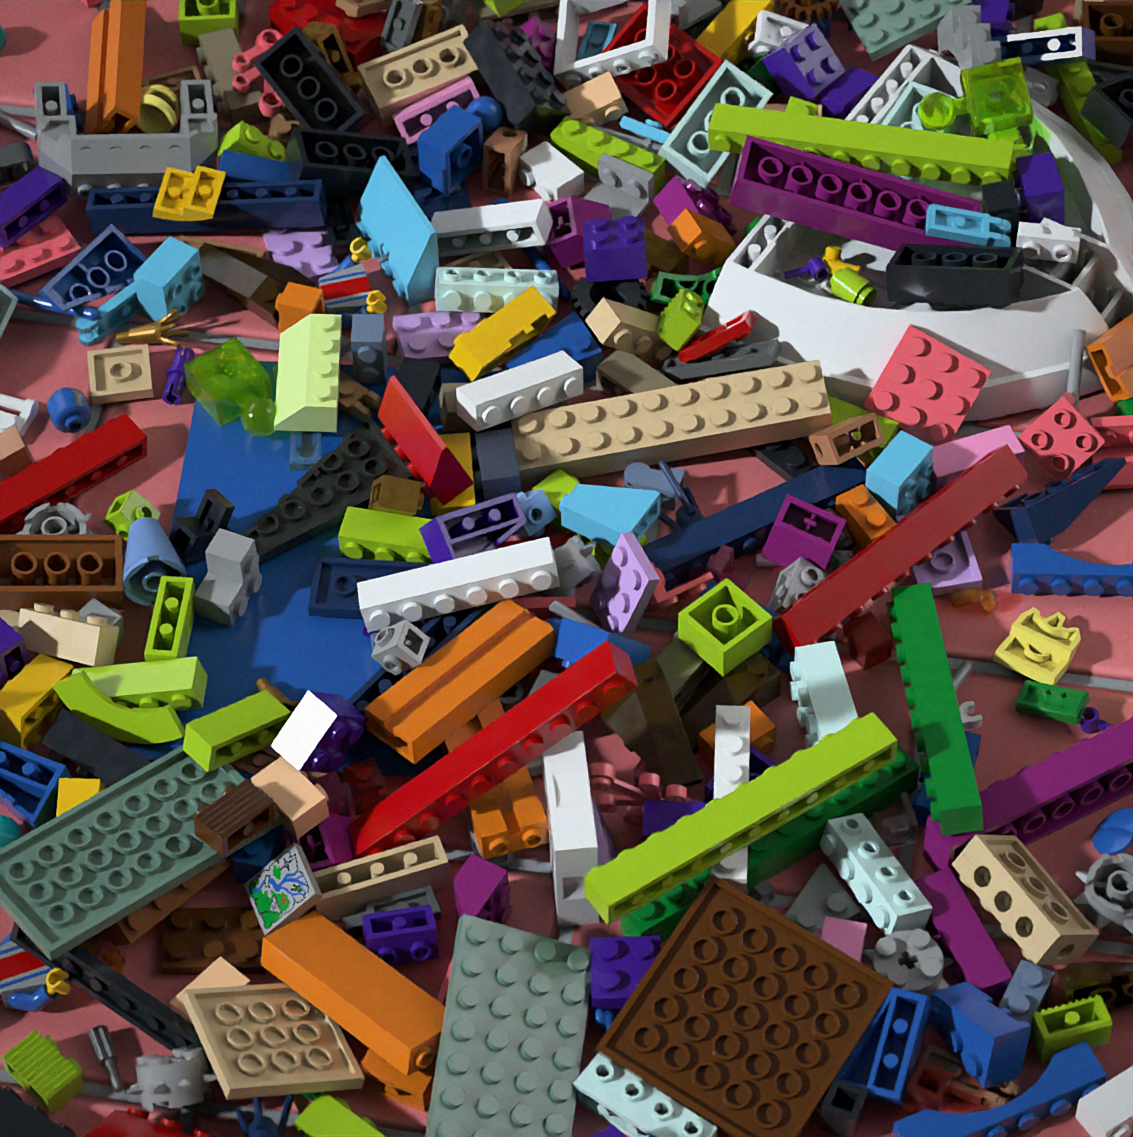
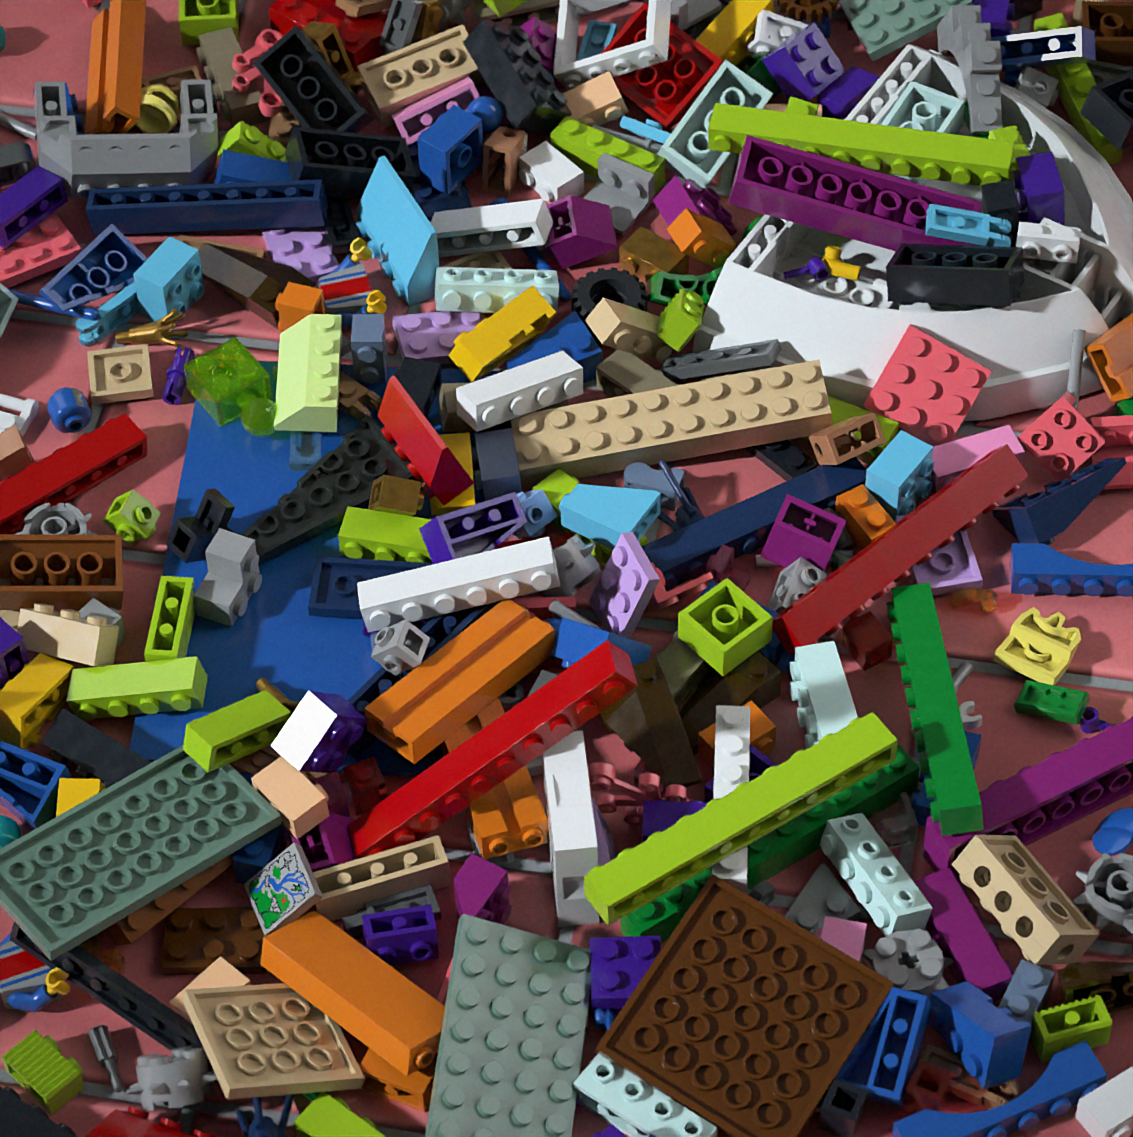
(114, 720): lime tile -> none
(147, 559): medium blue cone -> none
(189, 194): yellow slope -> none
(234, 817): reddish brown brick -> none
(615, 249): dark purple brick -> none
(716, 338): red hinge -> none
(852, 287): lime brick -> none
(985, 115): clear neon green brick -> none

